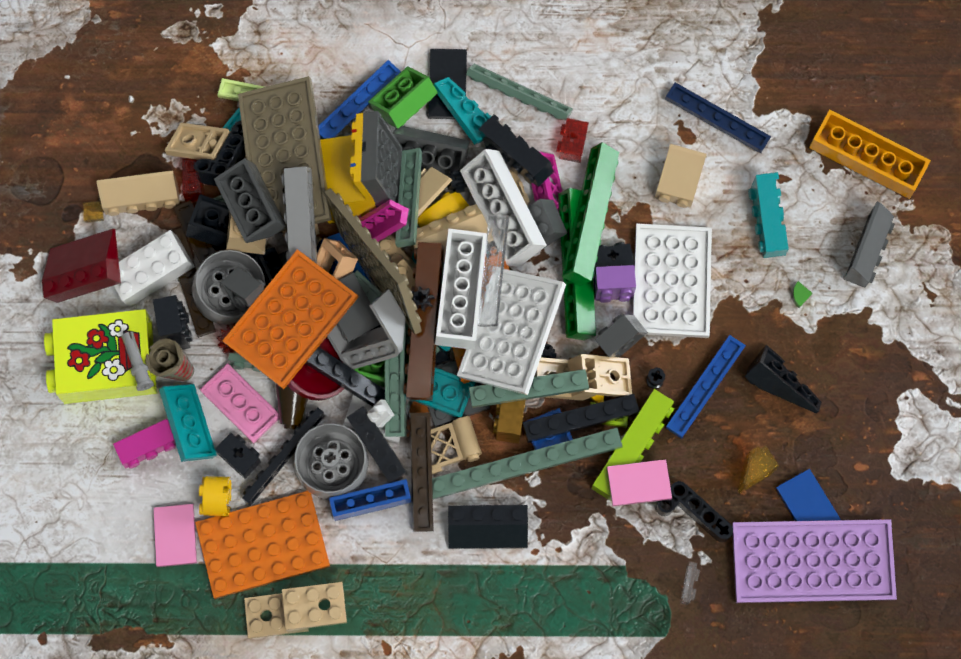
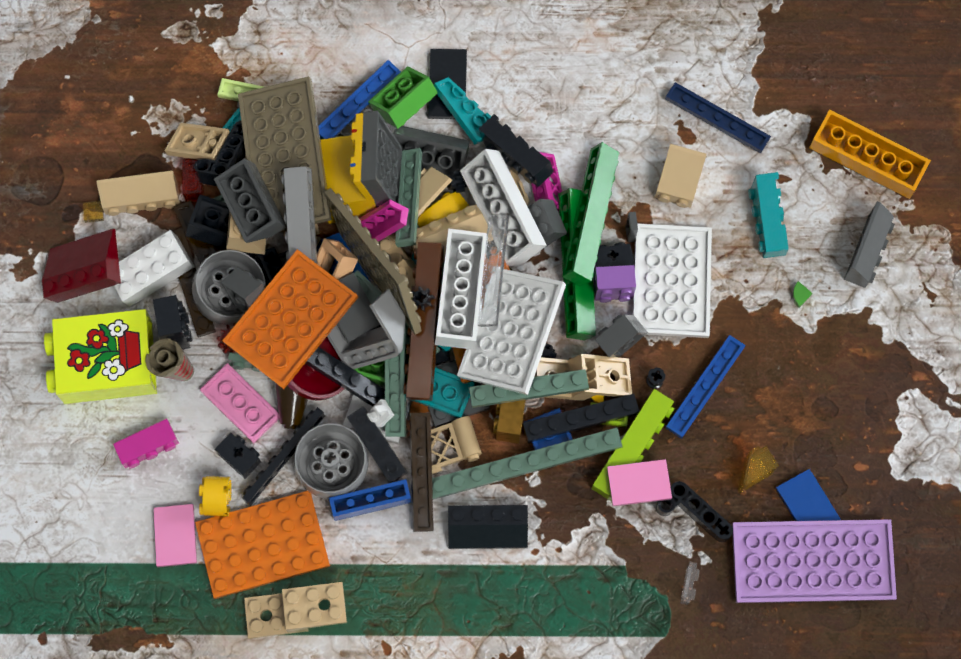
(139, 369): light grey pin -> none
(187, 422): teal plate -> none
(519, 91): sand green plate -> none
(574, 130): clear red brick -> none
(631, 227): none -> dark grey tile
(773, 377): black wedge -> none

